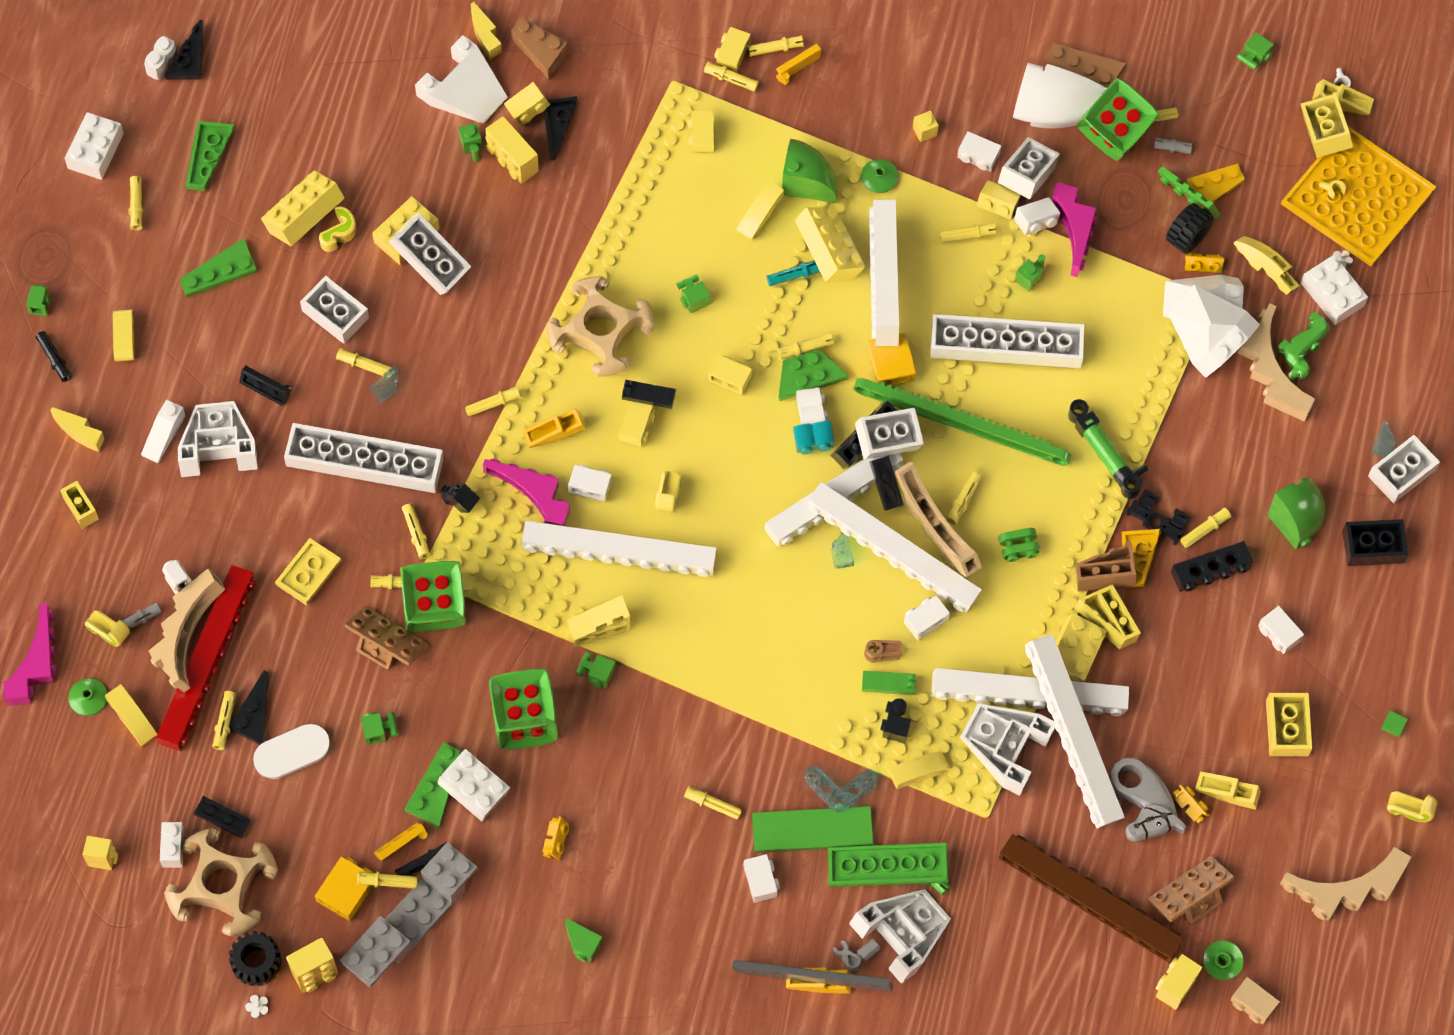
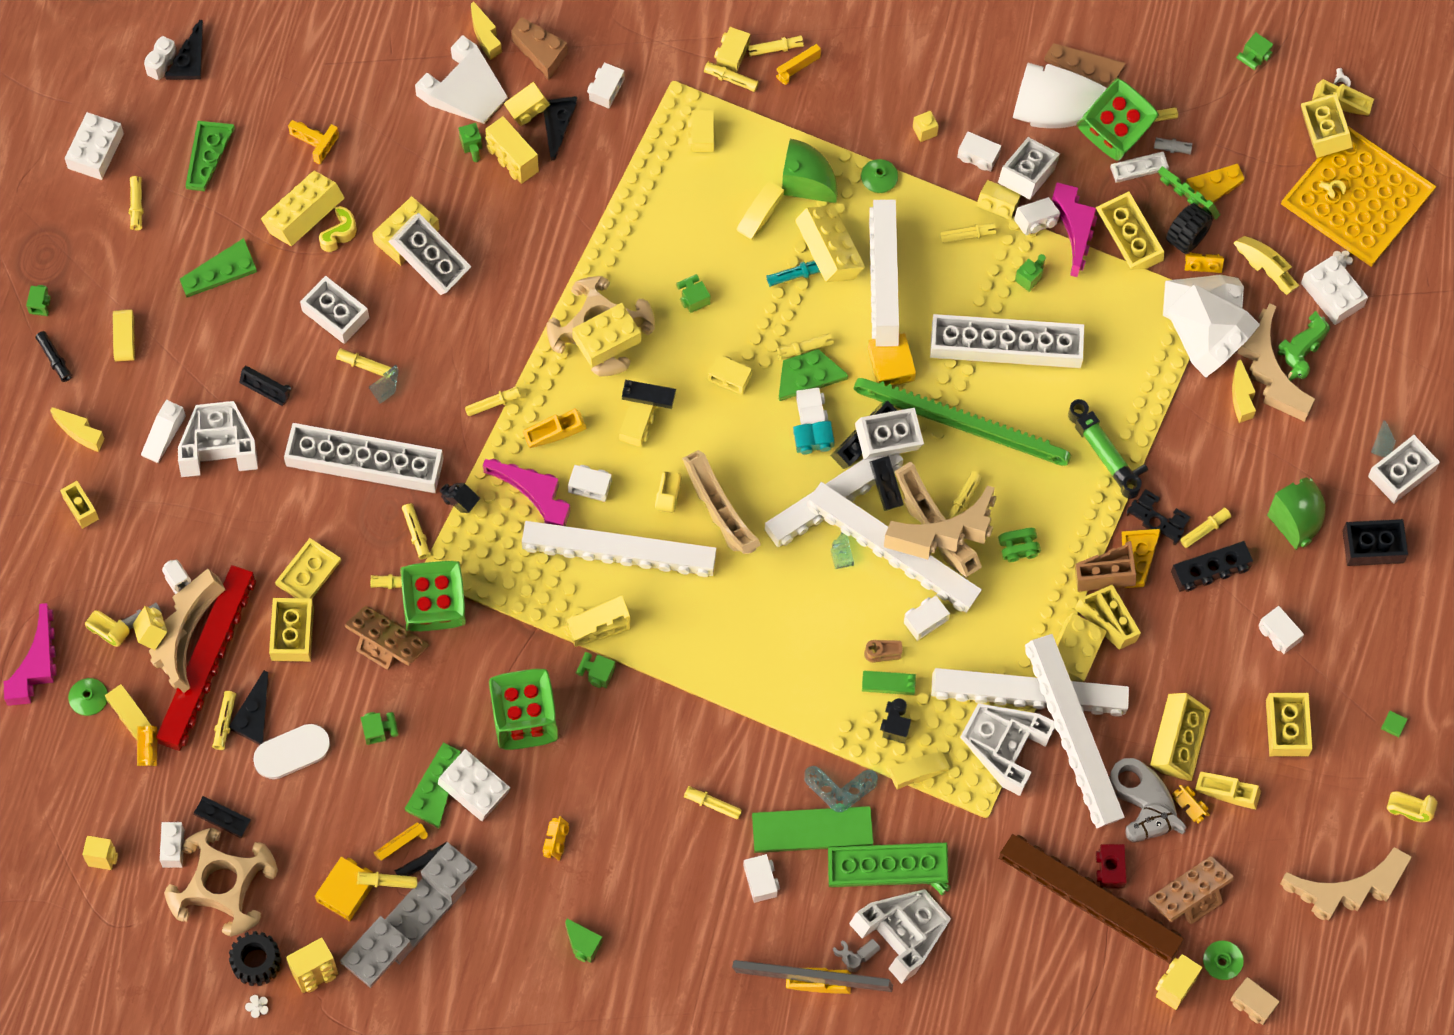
(146, 746): none -> yellow hinge
(150, 627): none -> light yellow brick
(291, 629): none -> light yellow brick
(314, 137): none -> yellow bracket
(606, 85): none -> white brick
(606, 335): none -> light yellow brick
(721, 511): none -> tan arch
(923, 539): none -> tan arch
(1111, 854): none -> dark red brick
(1131, 232): none -> light yellow slope
(1138, 167): none -> white tile
(1180, 736): none -> light yellow slope
(1242, 393): none -> light yellow slope

